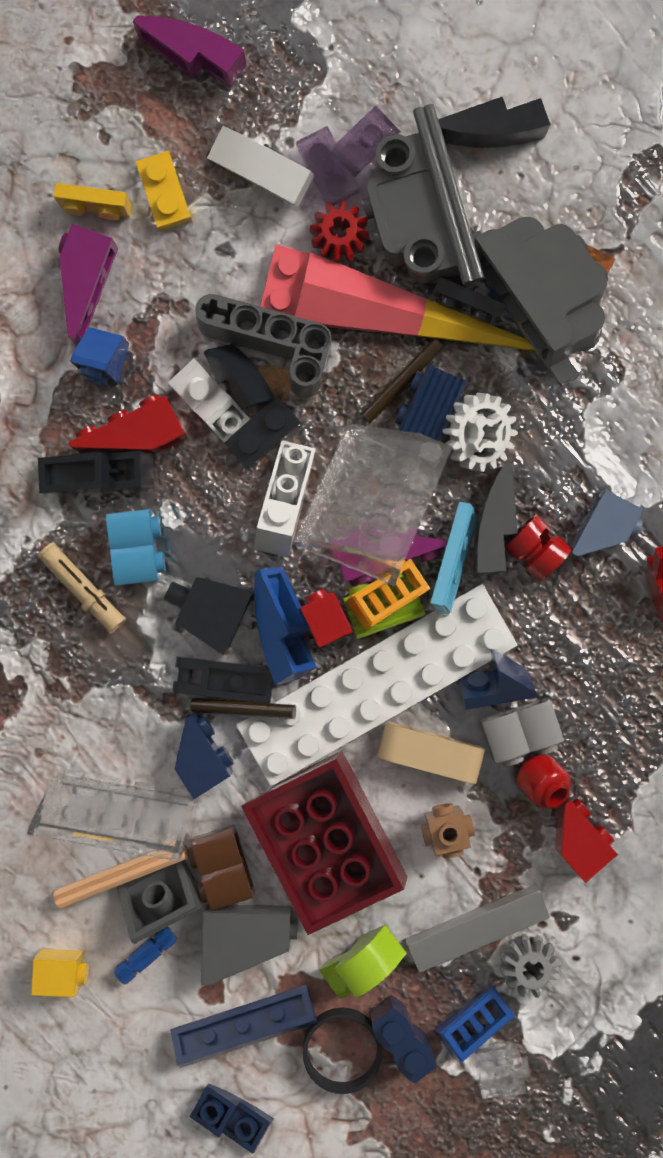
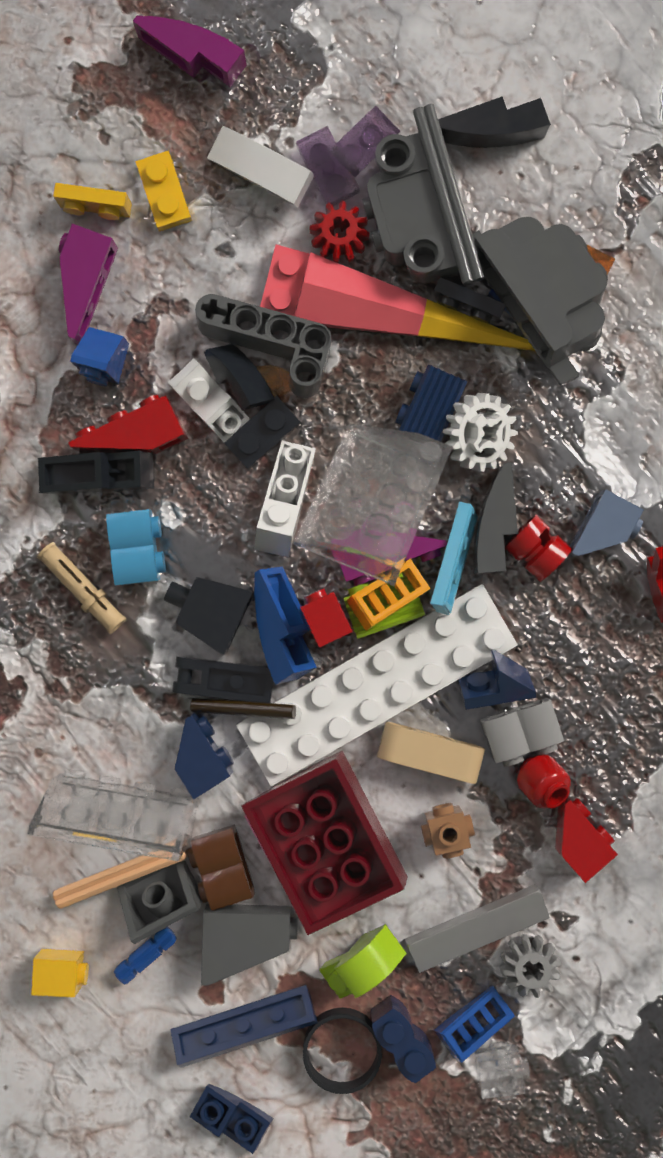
(401, 380): dark brown bar -> none

